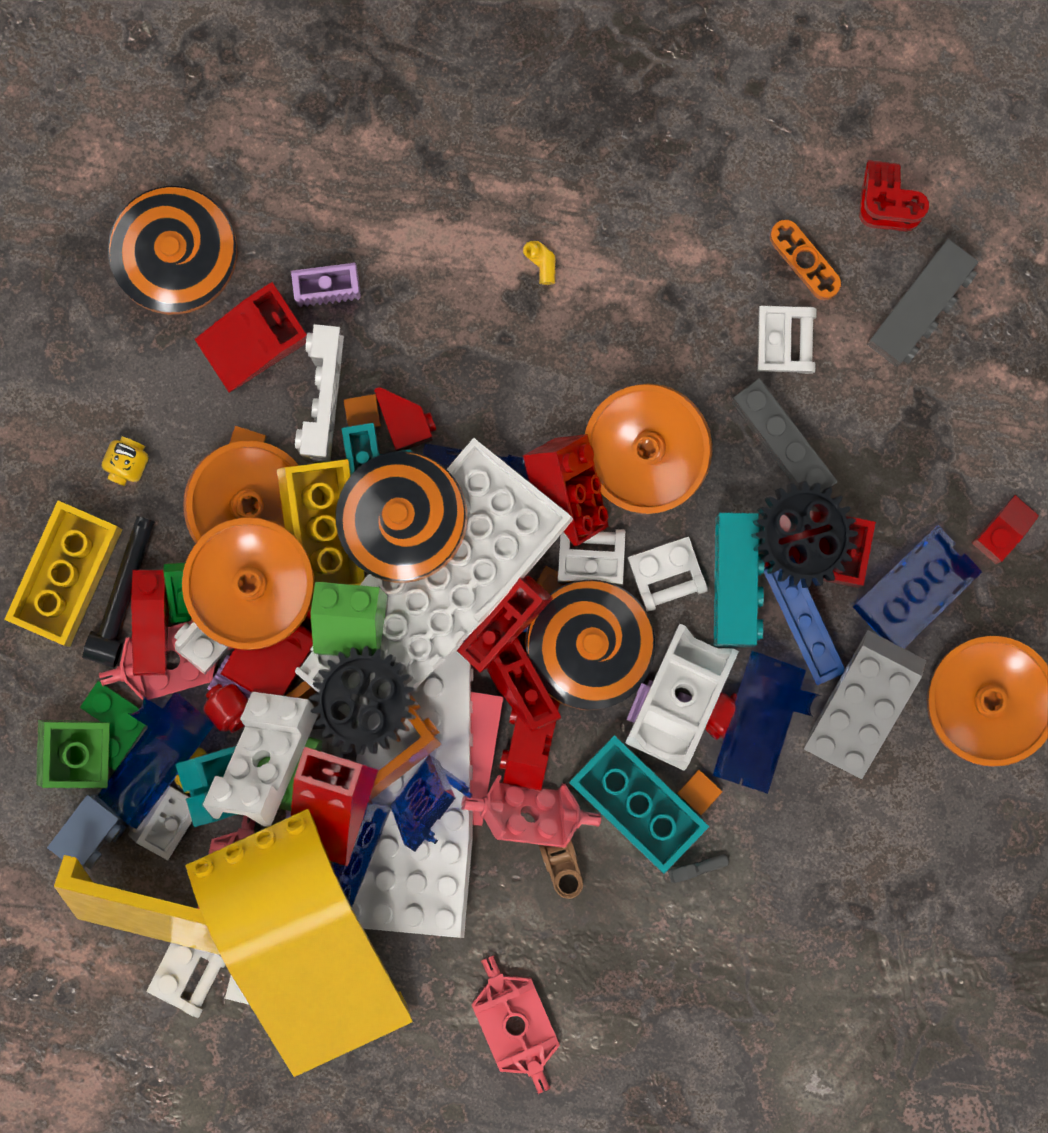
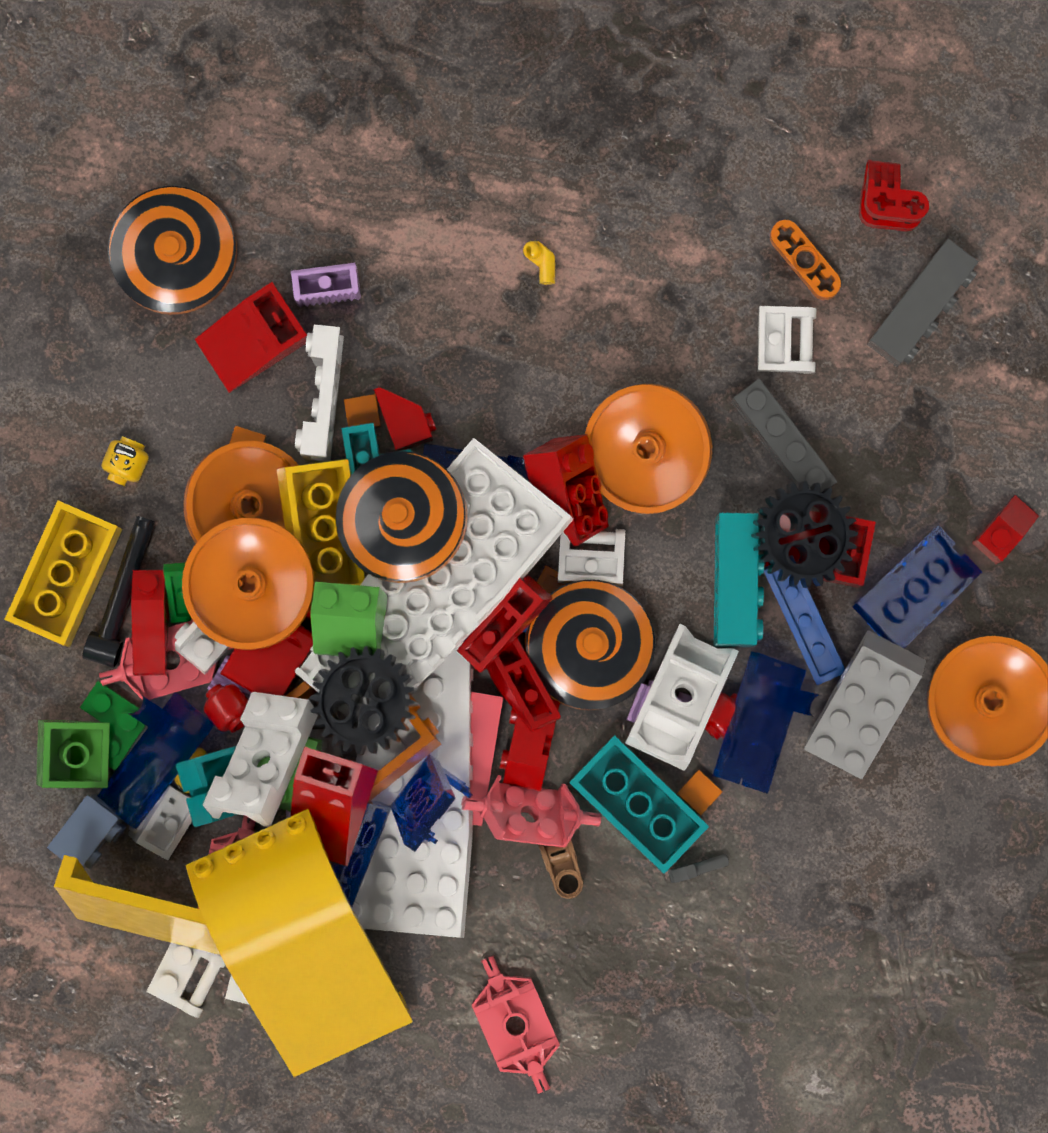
(665, 563): white plate -> none

